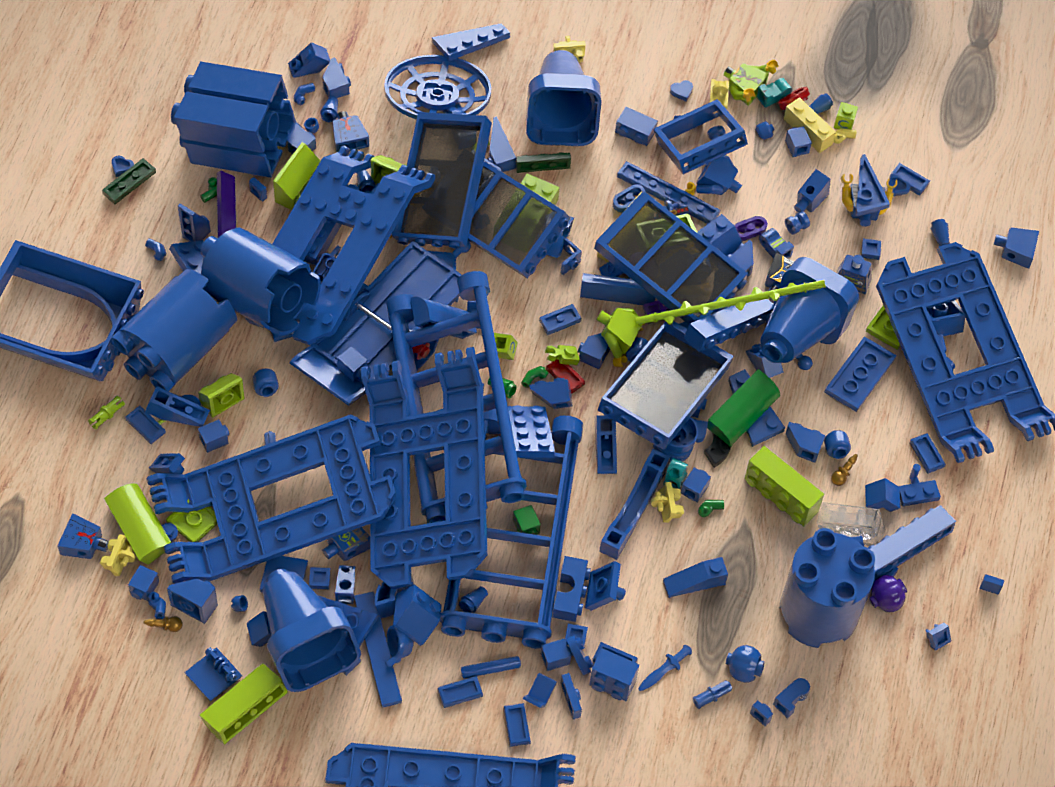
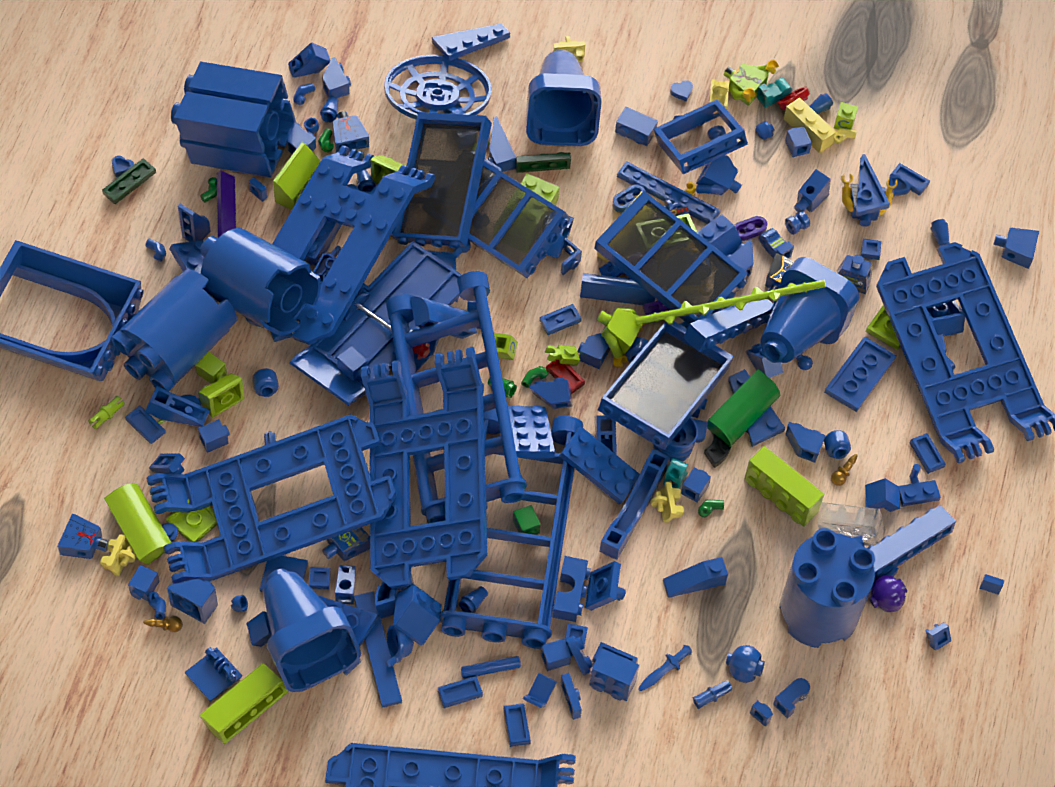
(211, 368): none -> lime brick
(324, 141): none -> green arm
(599, 465): none -> blue plate

